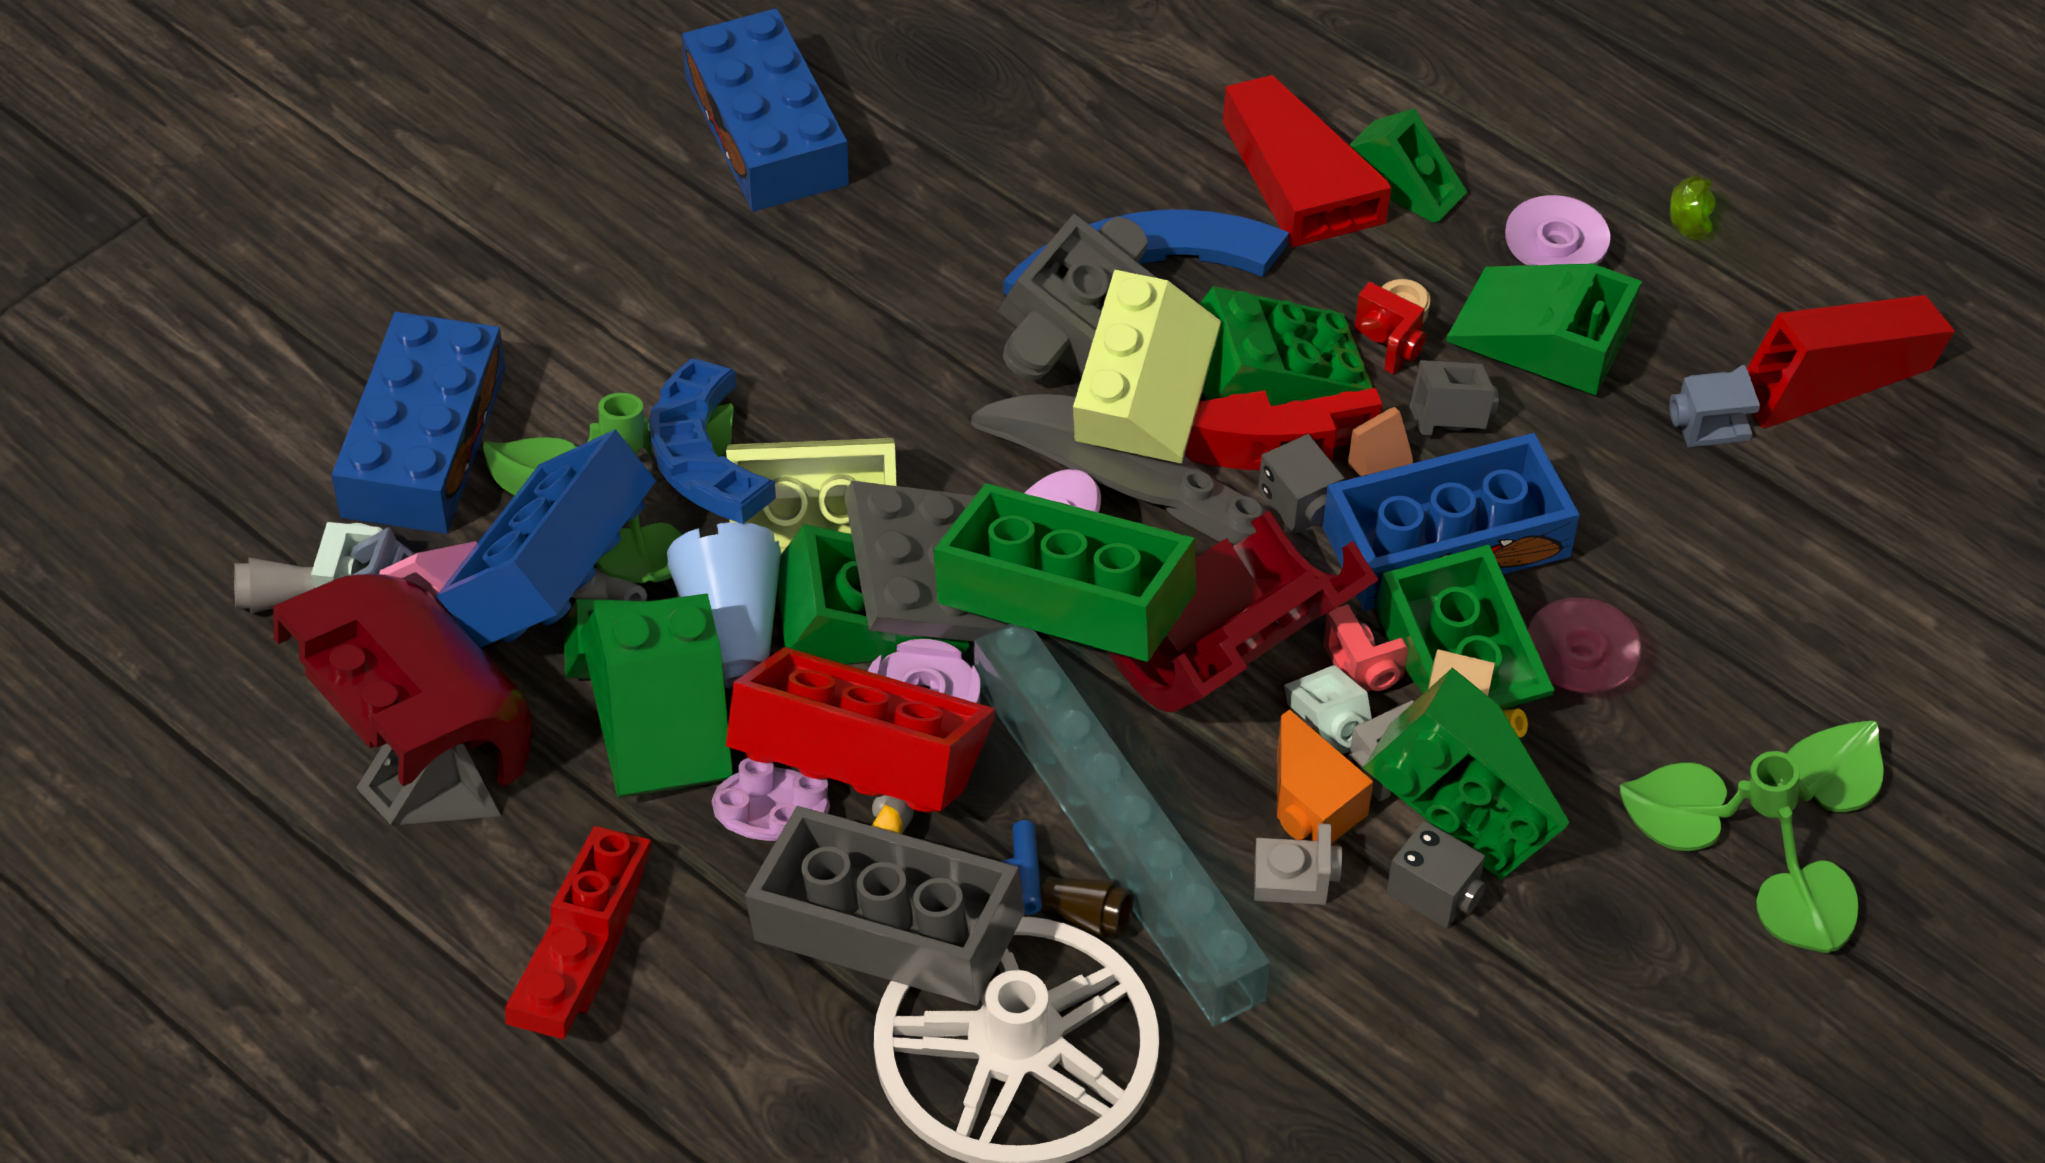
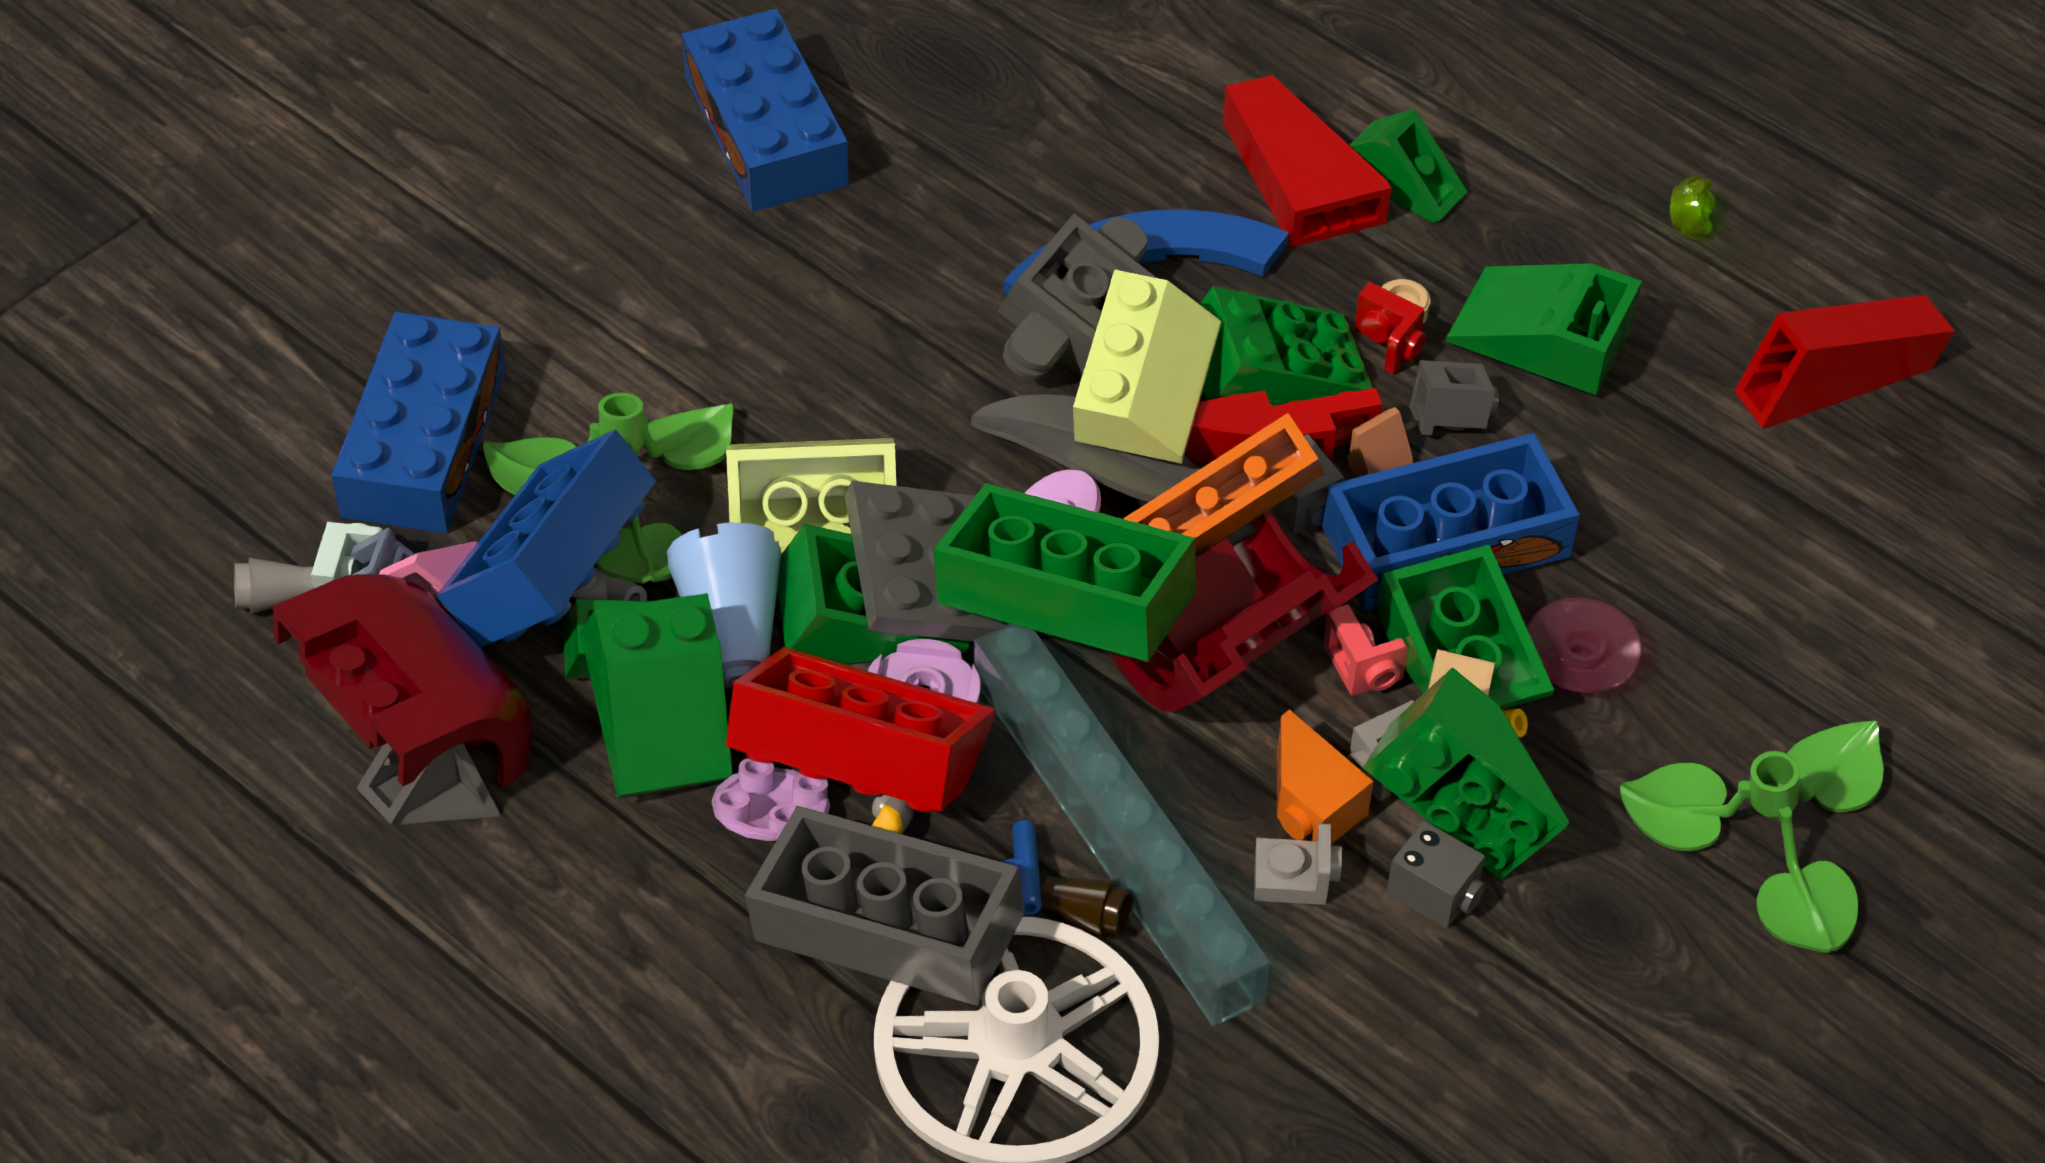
(582, 934): red slope -> none
(686, 452): blue tile -> none
(1235, 486): none -> orange brick
(1330, 704): light aqua bracket -> none
(1557, 232): lavender dish -> none
(1714, 407): sand blue window -> none

